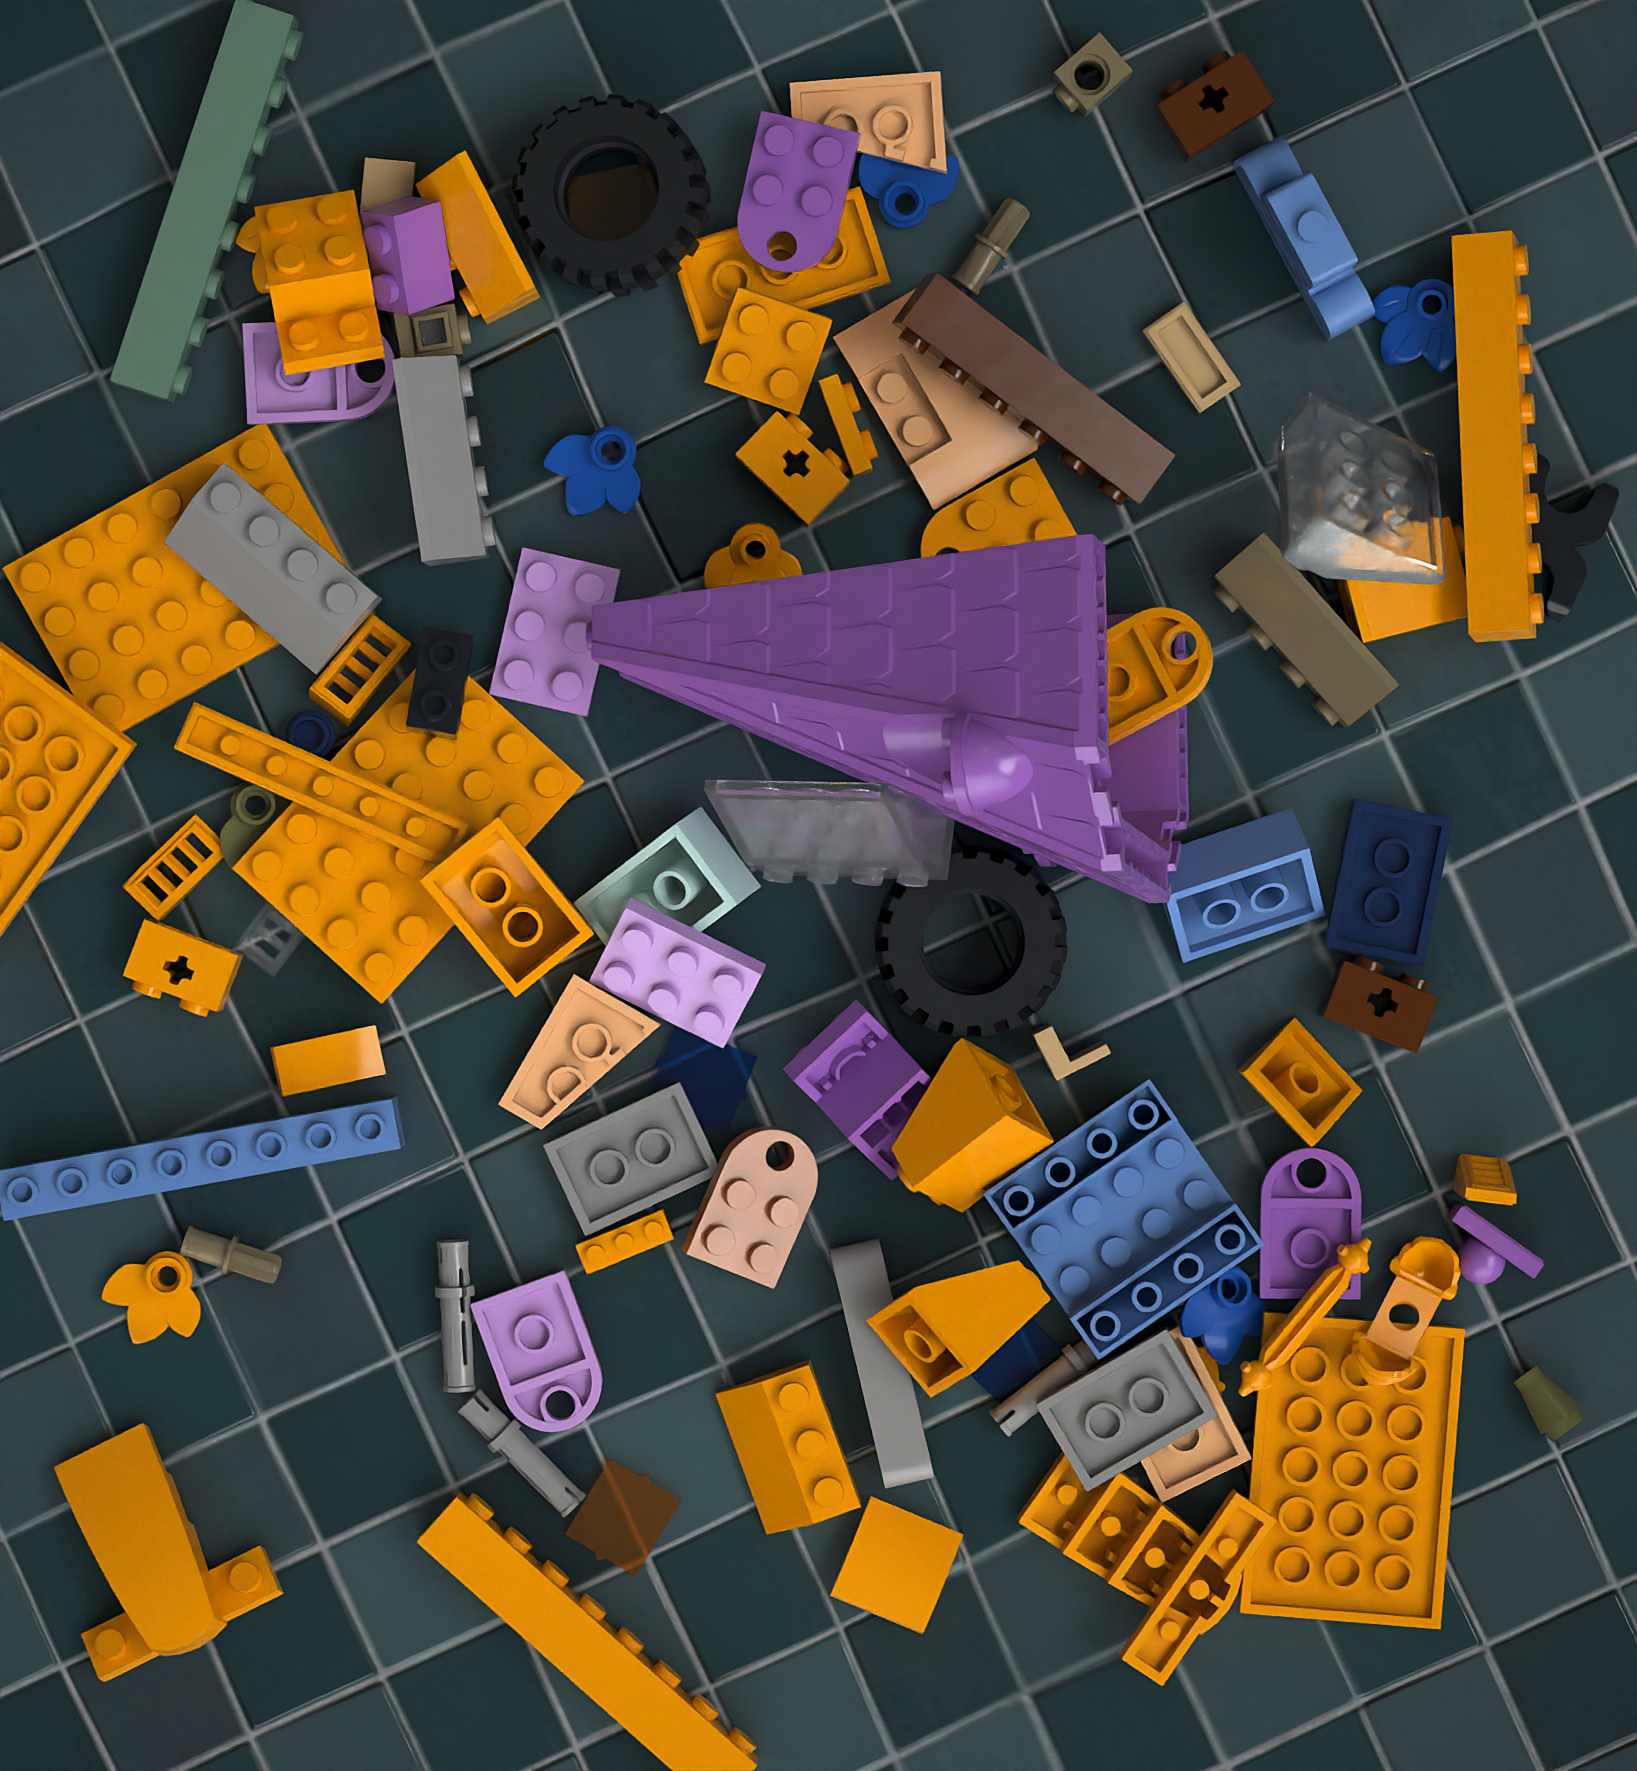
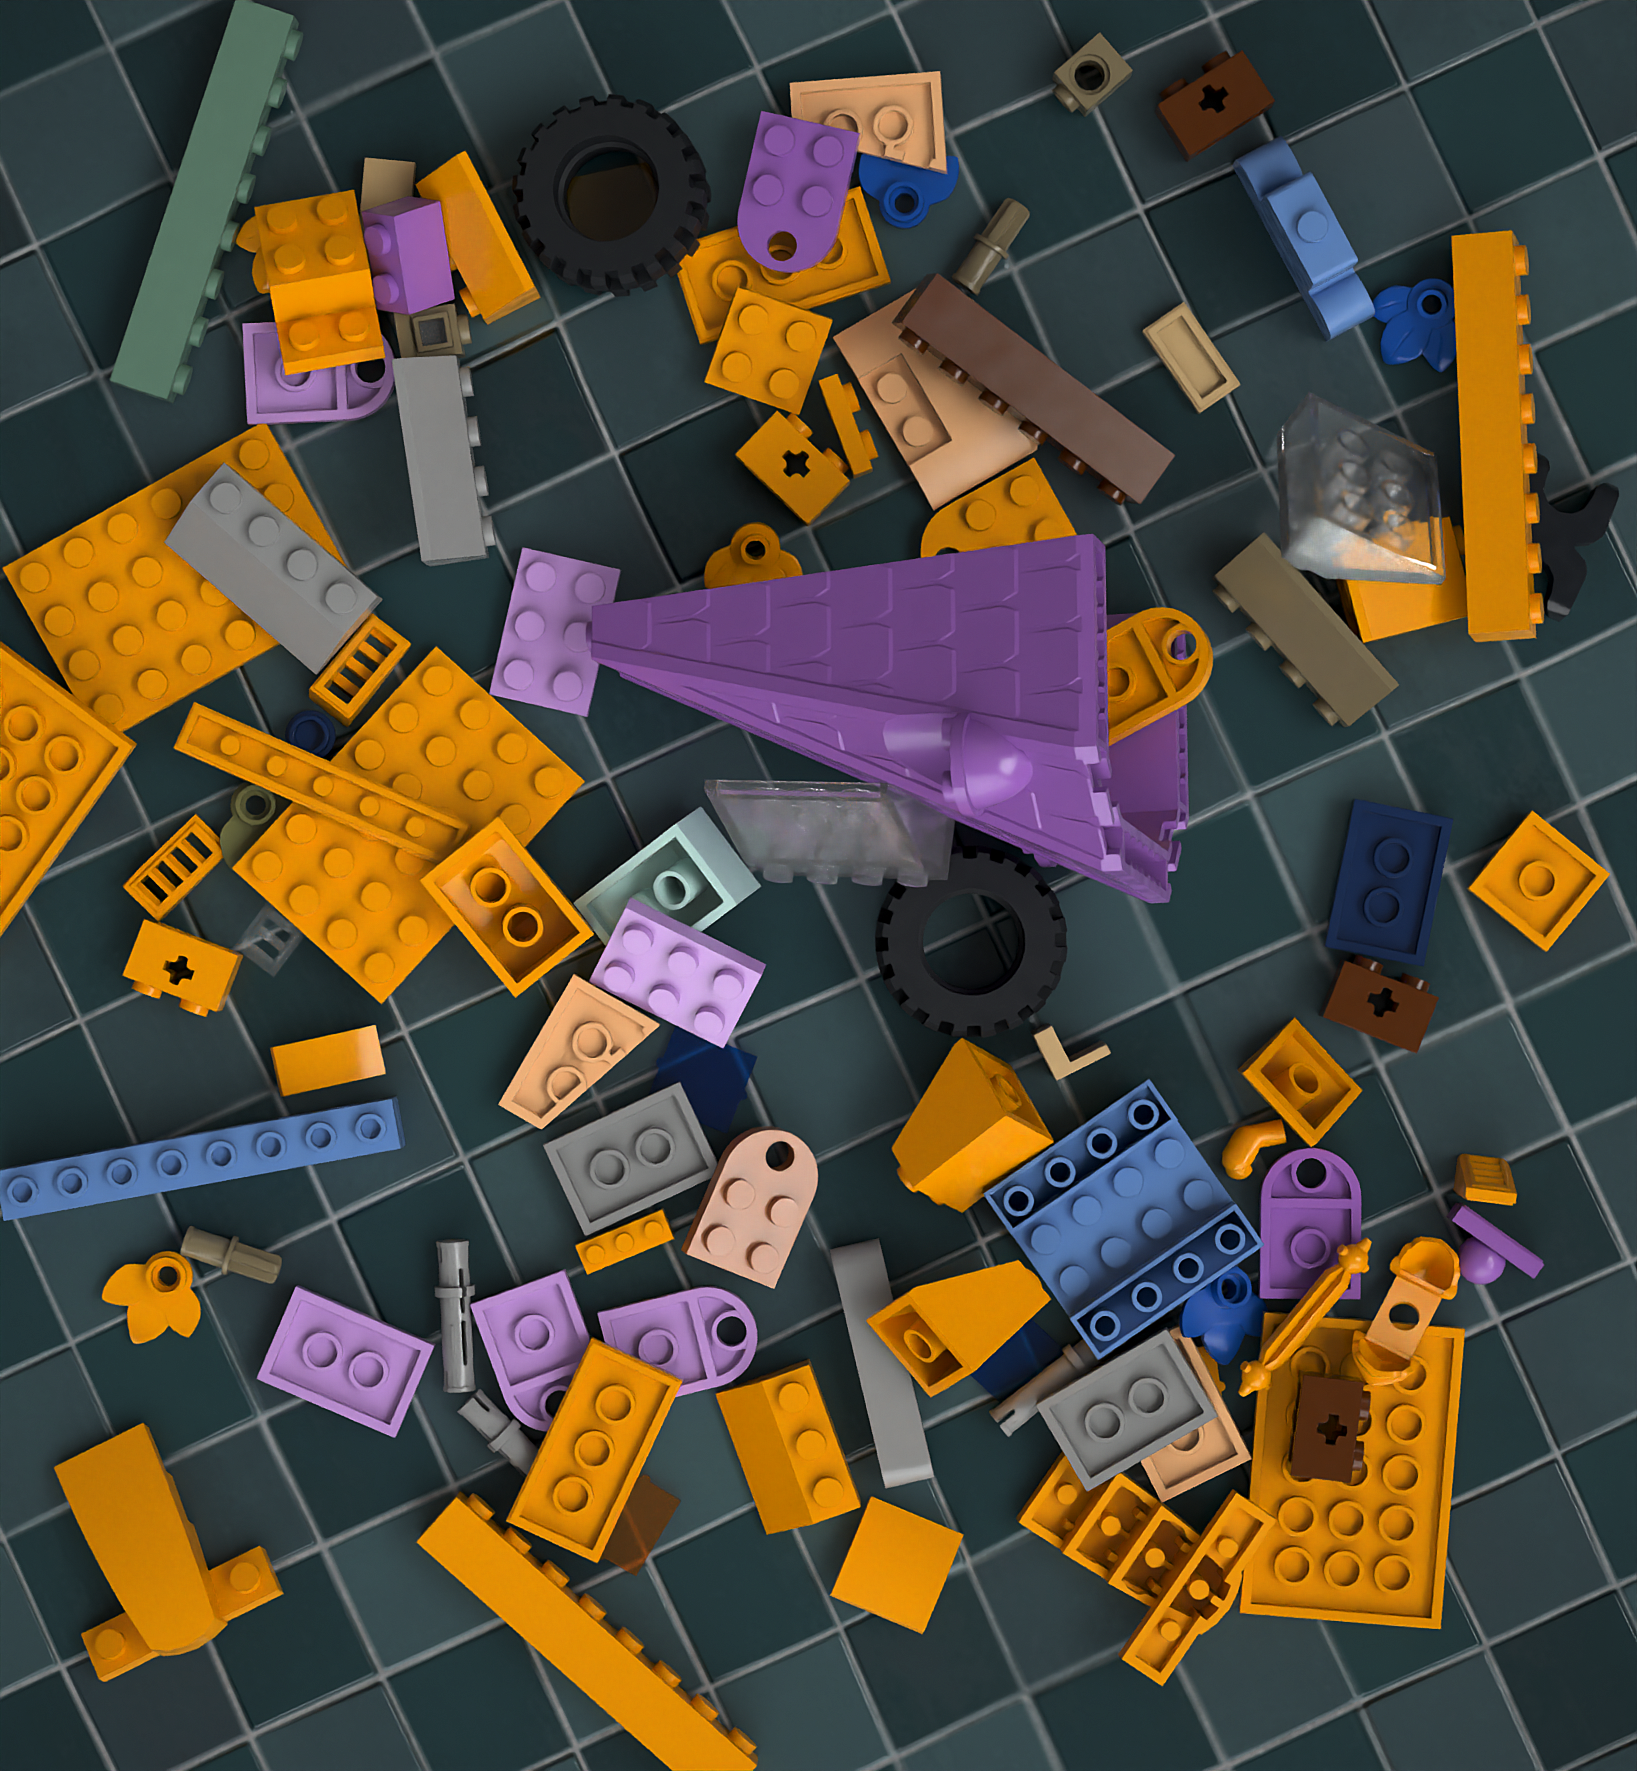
(346, 1361): none -> lavender plate
(440, 683): black brick -> none
(591, 476): blue plate -> none
(594, 1449): none -> light orange tile
(682, 1336): none -> lavender plate
(862, 1082): medium lavender bracket -> none
(1242, 885): medium blue slope -> none
(1246, 1144): none -> light orange arm
(1309, 1450): none -> reddish brown brick
(1538, 881): none -> light orange plate
(1548, 1404): olive cone -> none

